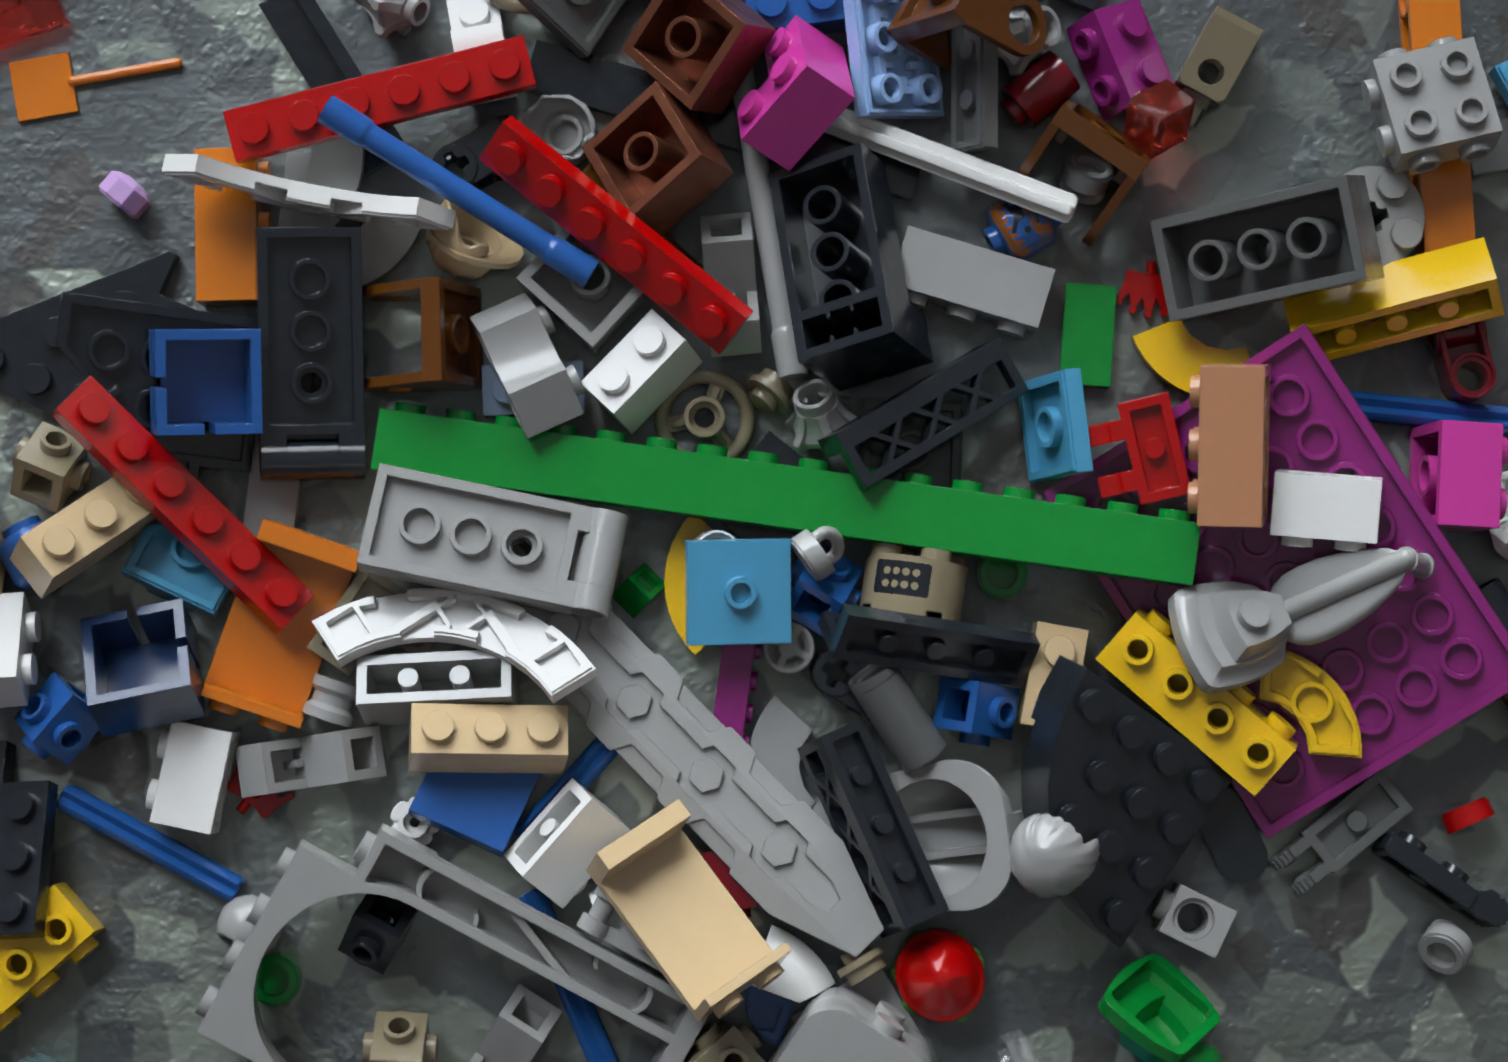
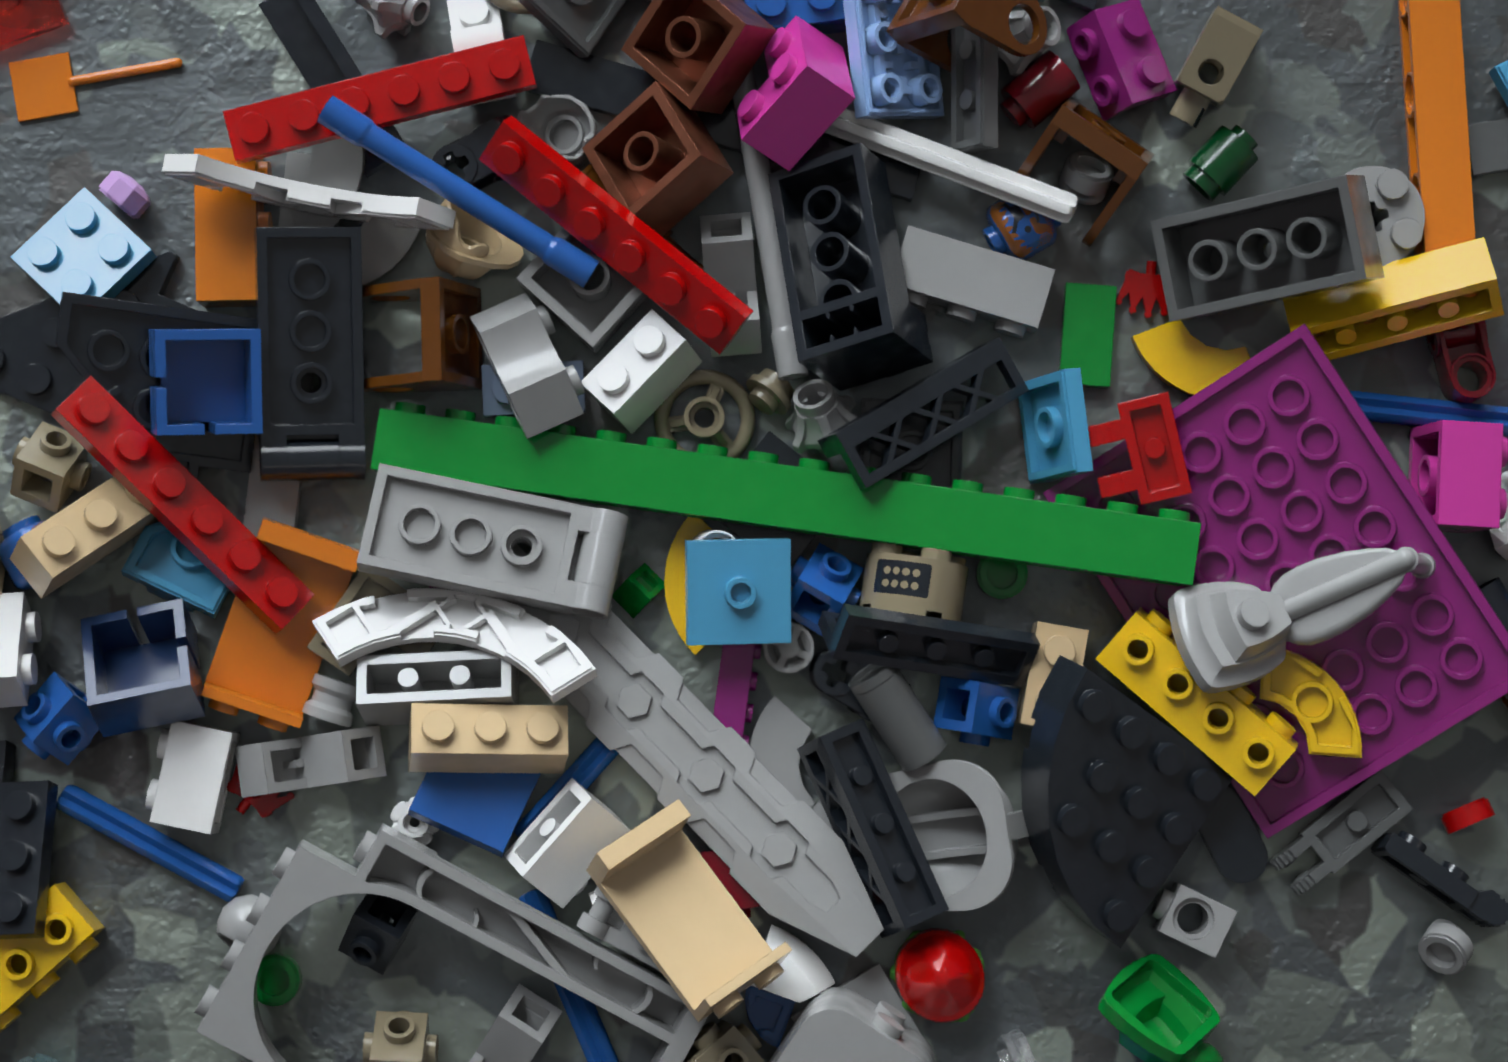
(83, 251): none -> plate
(813, 556): light grey tile -> none
(862, 966): dark tan plate -> none
(1051, 856): light grey hair -> none
(1158, 118): clear red plate -> none
(1221, 161): none -> dark green brick
(1230, 445): nougat brick -> none
(1326, 508): white brick -> none
(1432, 105): light grey brick -> none

